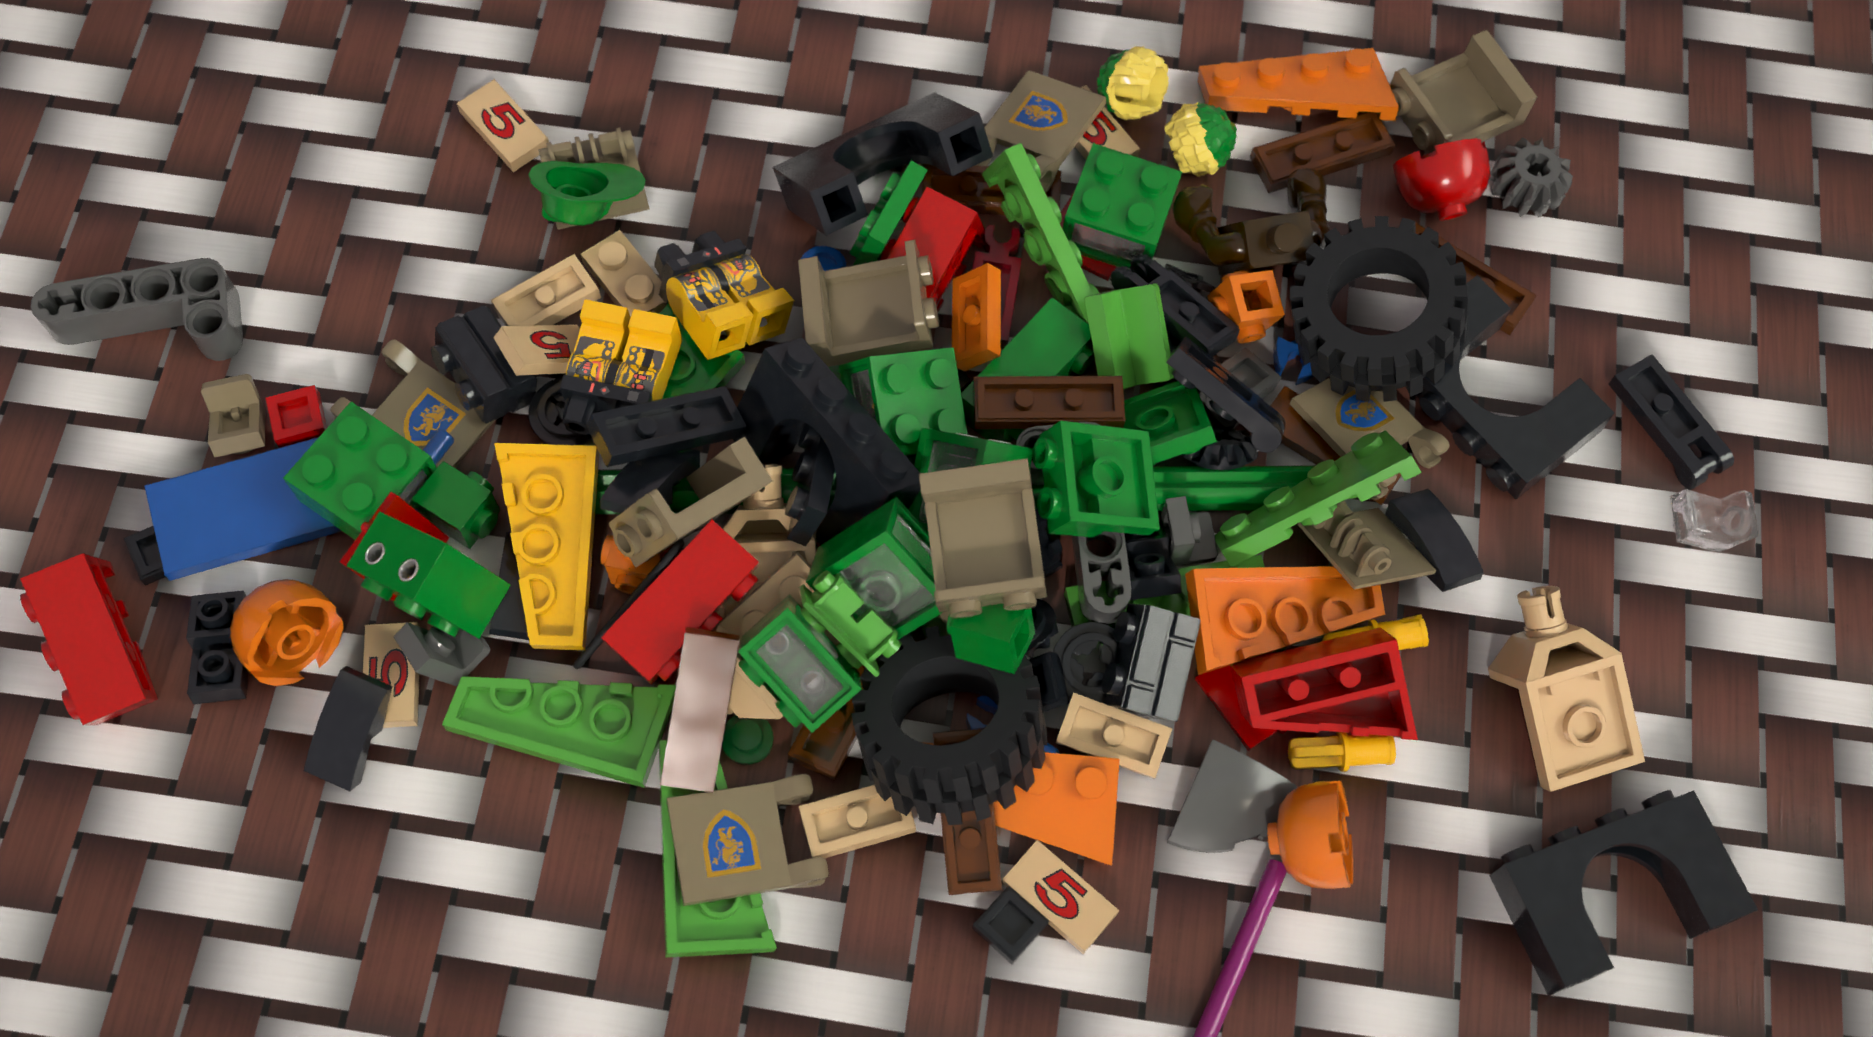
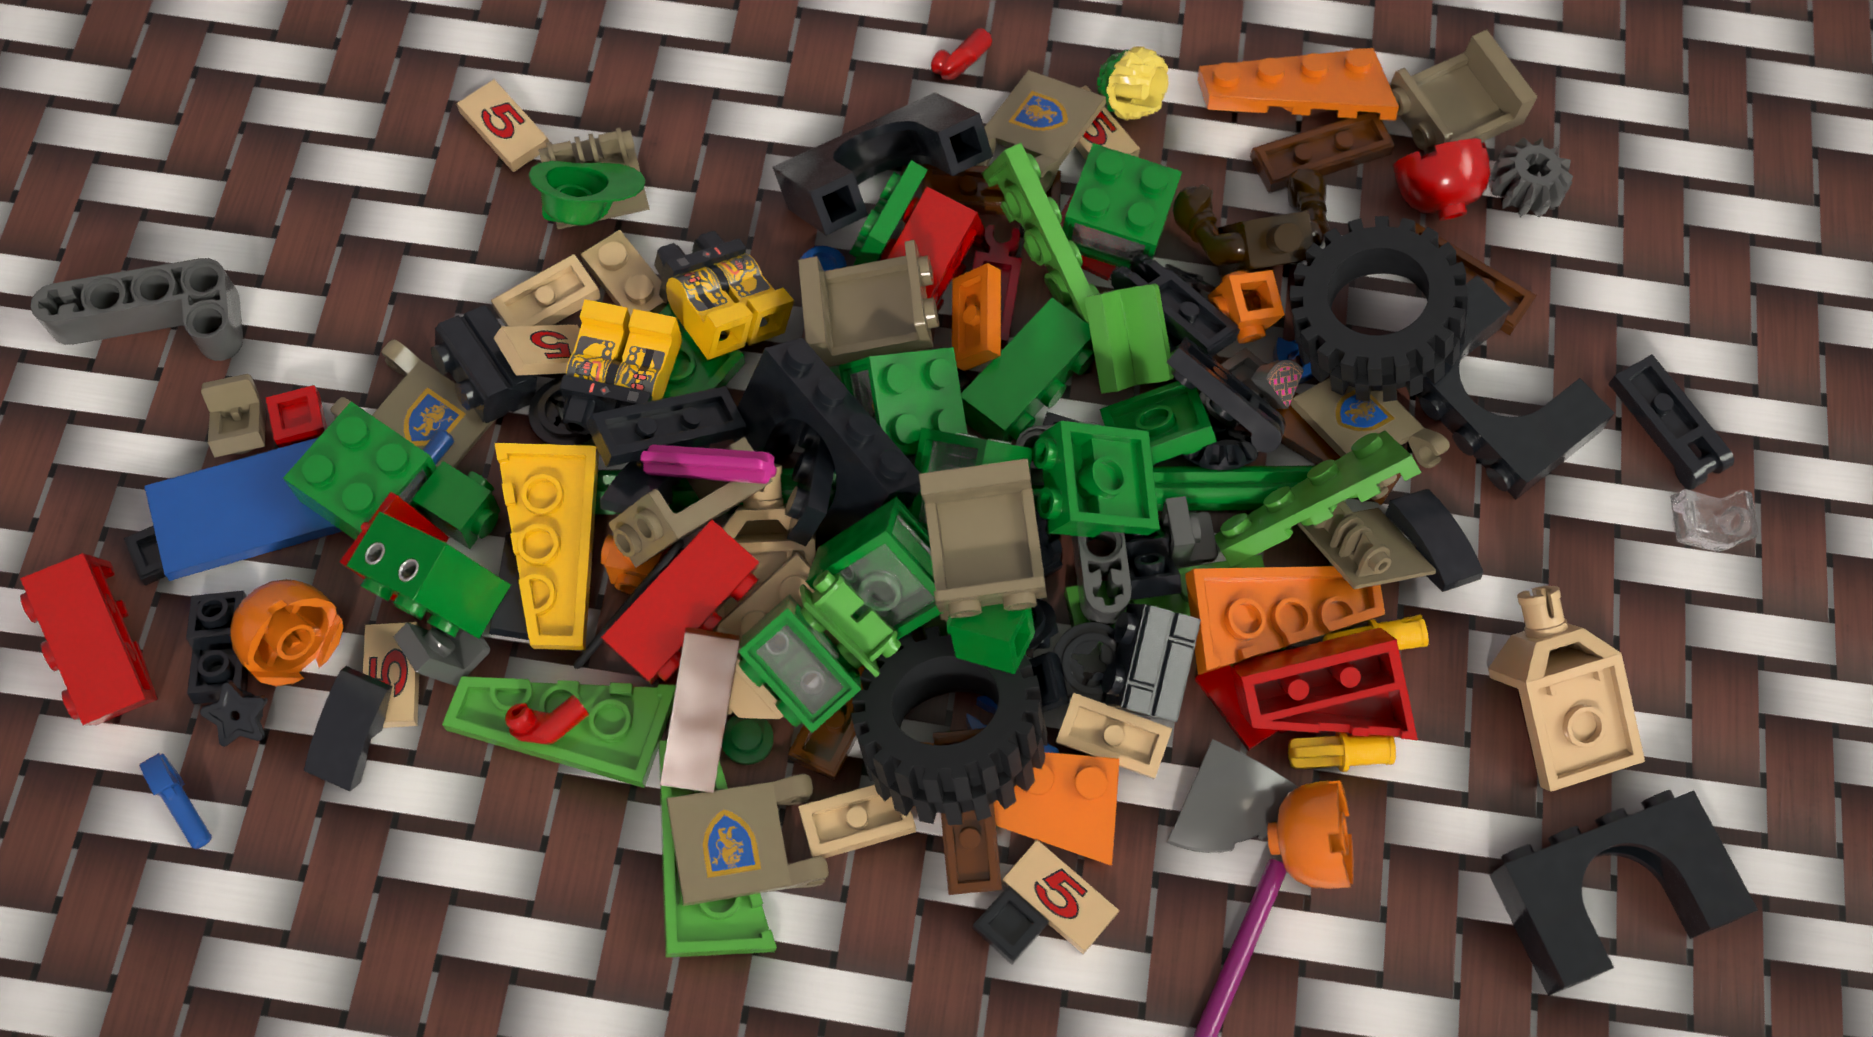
(168, 785): none -> blue bar
(238, 700): none -> black plate
(544, 727): none -> red arm
(709, 464): none -> dark pink axle
(965, 55): none -> red arm
(1046, 400): reddish brown tile -> none
(1201, 138): light yellow piece -> none
(1278, 382): none -> dark grey tile

